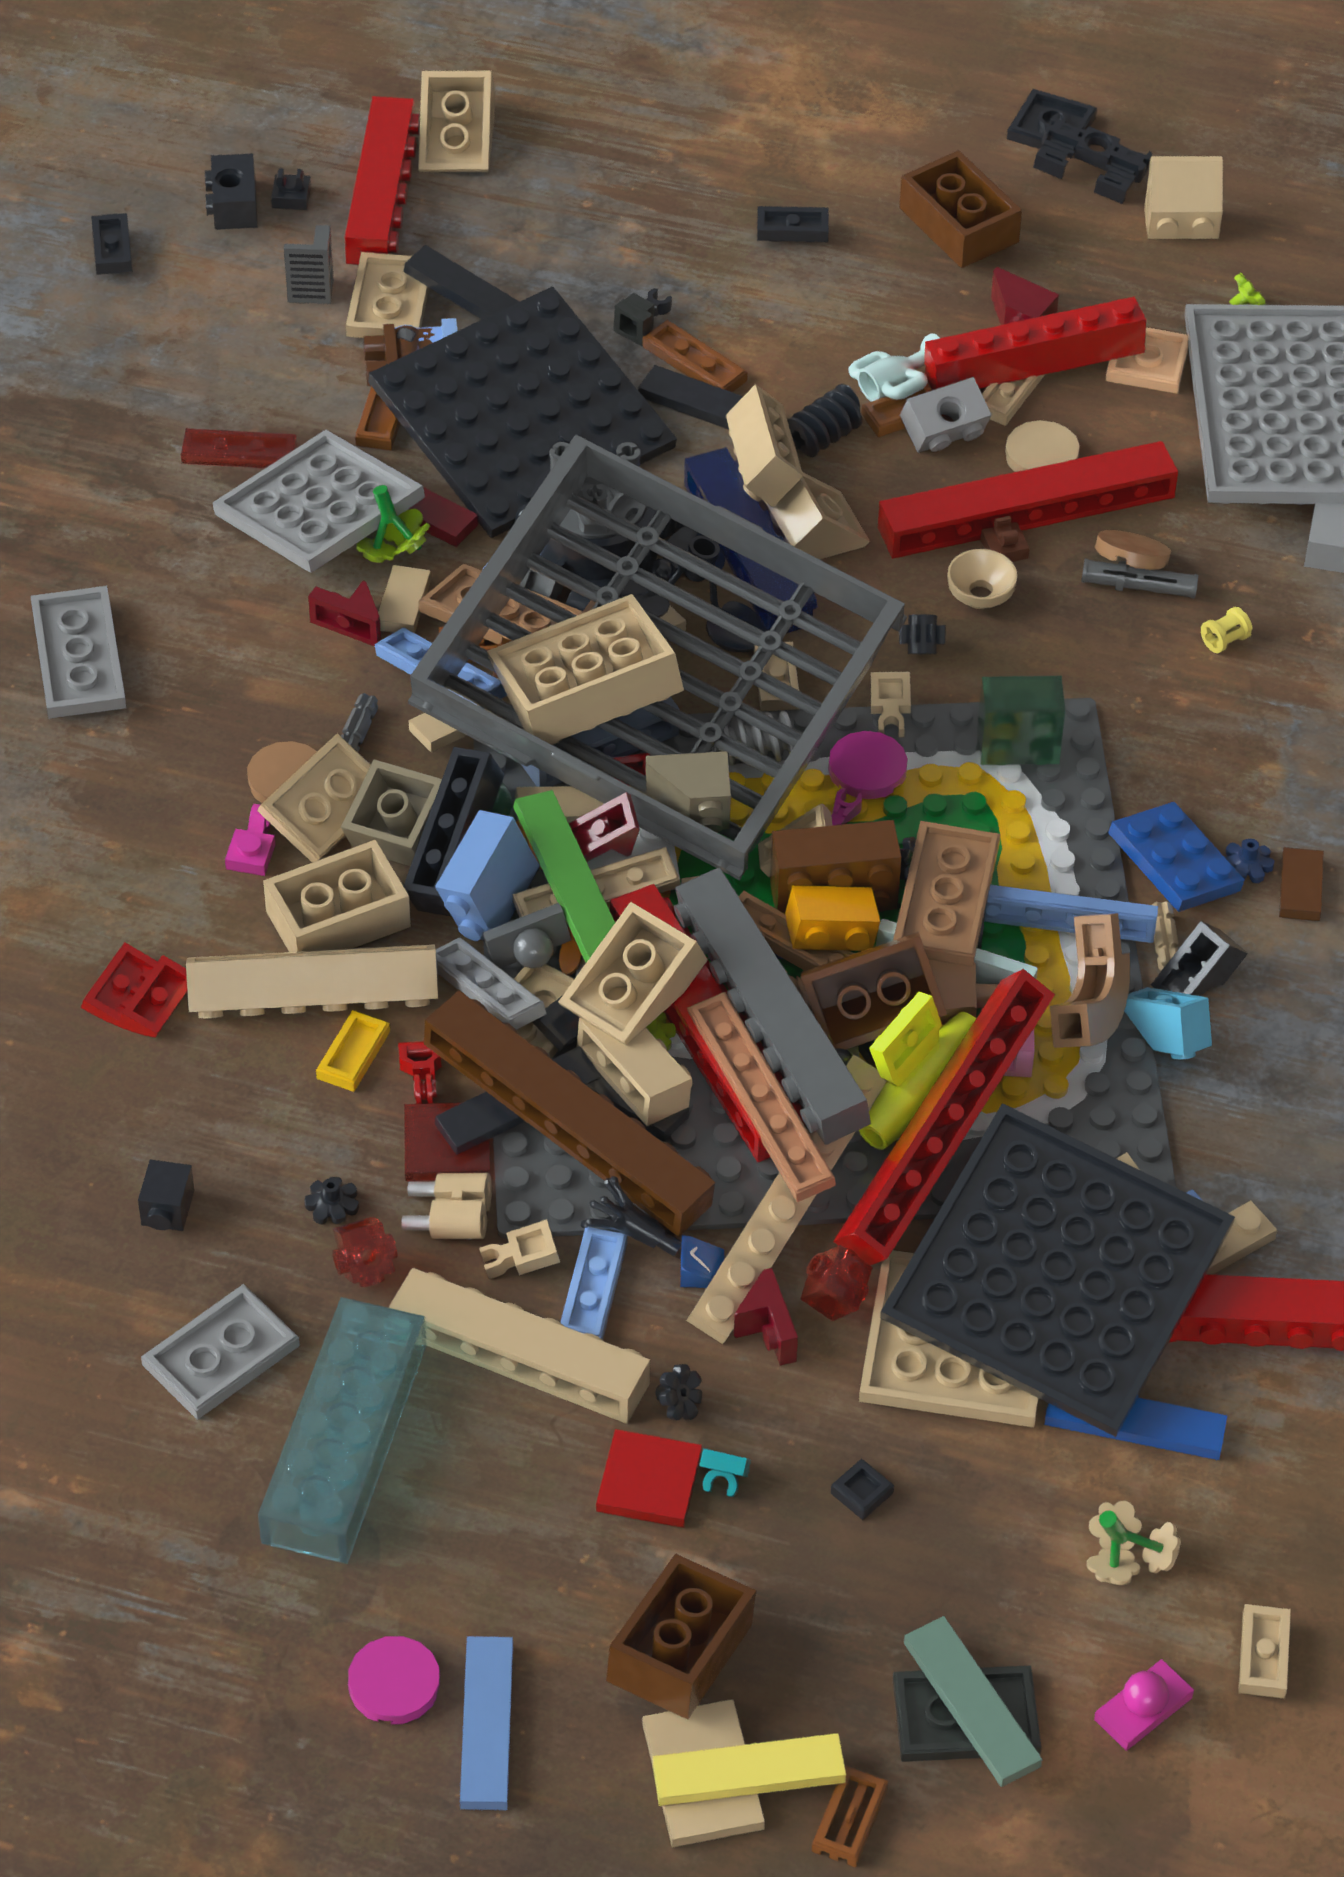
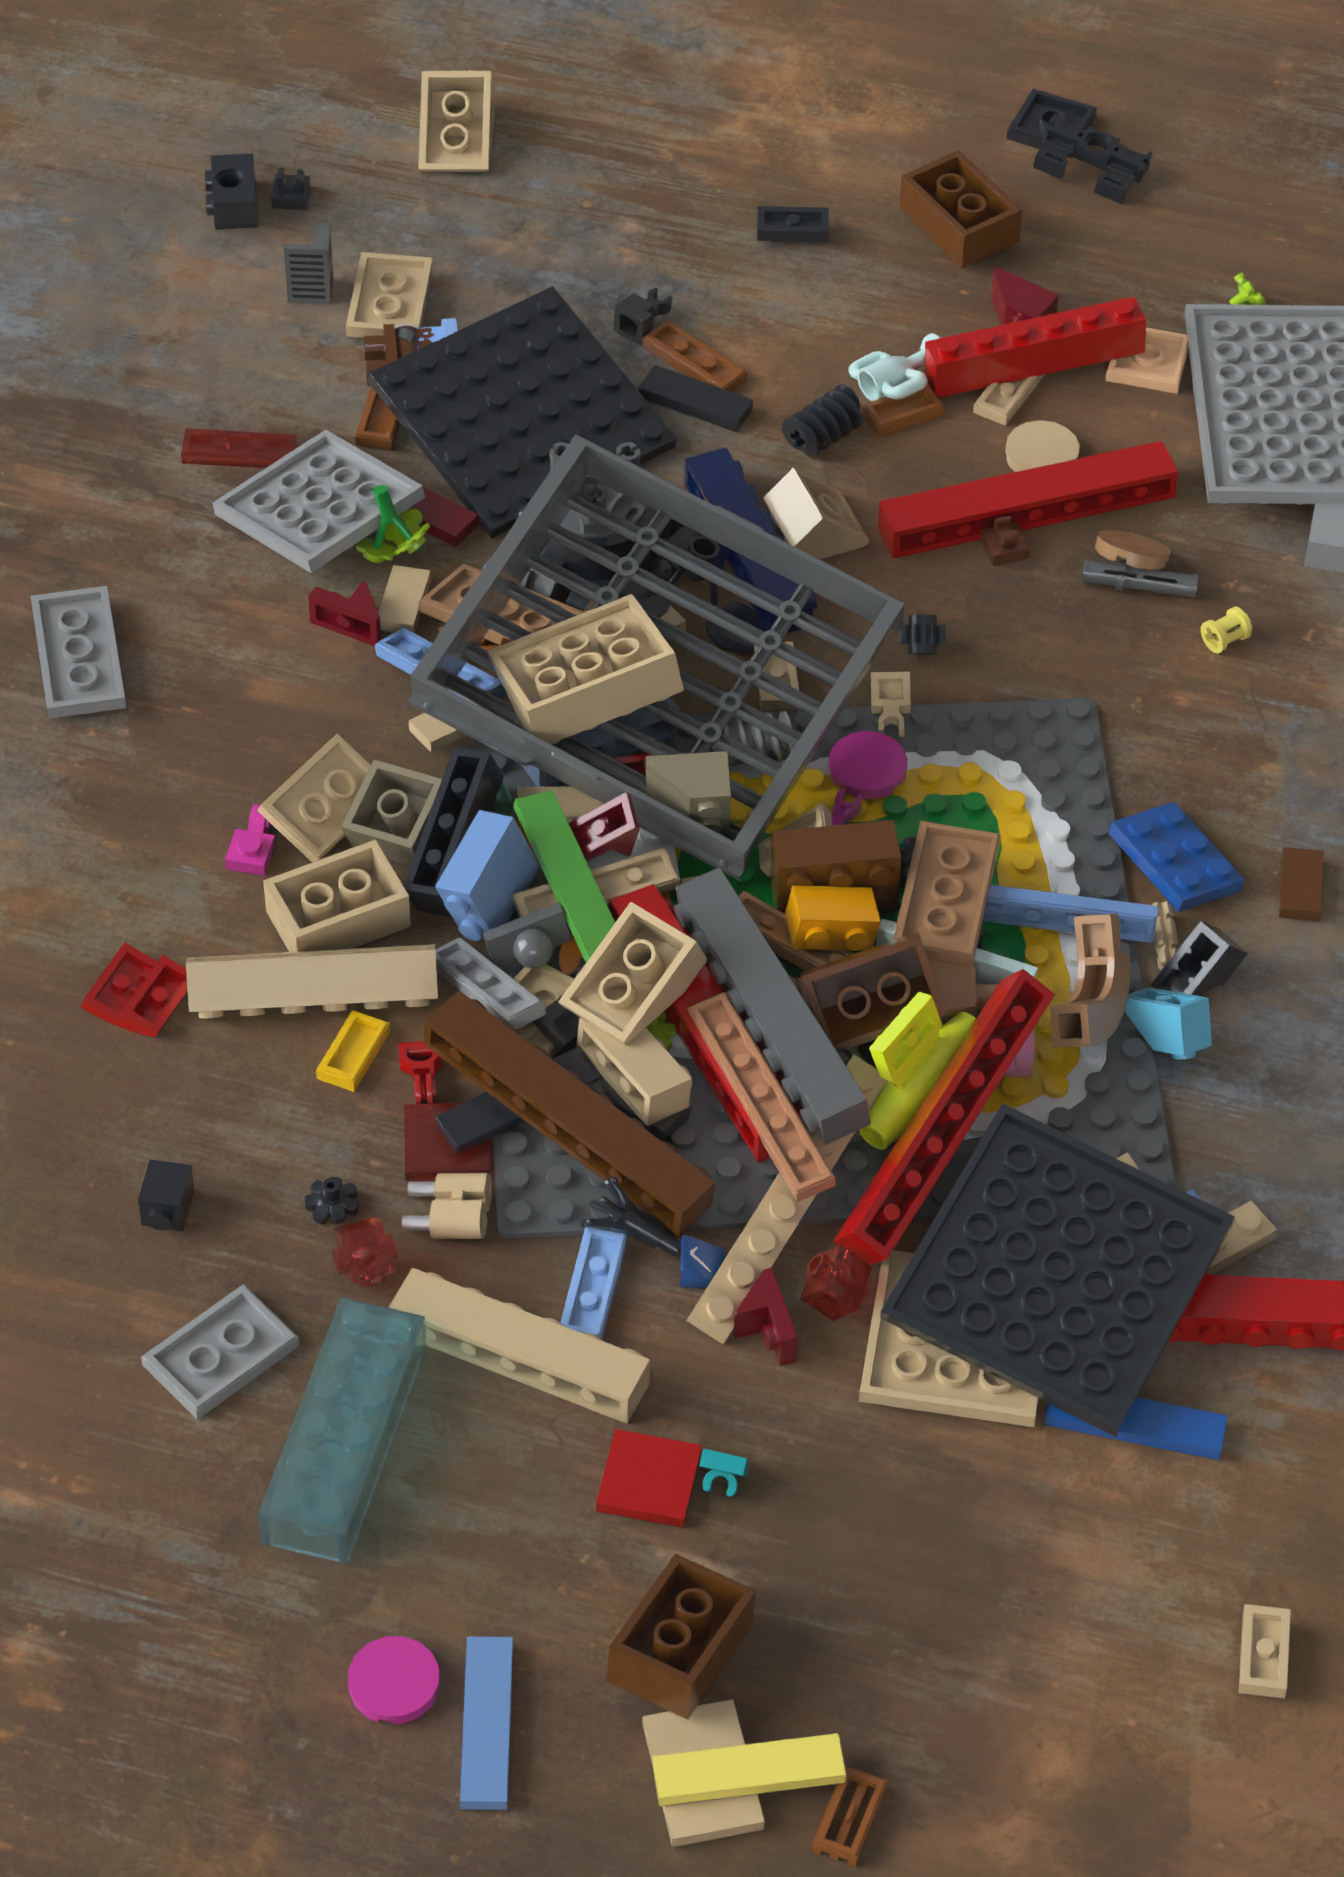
(111, 243): black plate -> none
(275, 765): medium nougat tile -> none
(360, 720): dark grey axle -> none
(382, 178): red brick -> none
(457, 283): black tile -> none
(527, 1249): tan plate -> none
(679, 1392): black plant -> none
(763, 446): tan brick -> none
(862, 1489): black tile -> none
(930, 1730): pearl dark grey tile -> none
(959, 401): light grey brick -> none
(972, 1701): sand green tile -> none
(982, 569): tan piece -> none
(1021, 720): clear green brick -> none
(1118, 1534): tan plant -> none
(1143, 1704): dark pink tile -> none
(1184, 197): tan slope -> none
(1250, 859): dark blue plant -> none

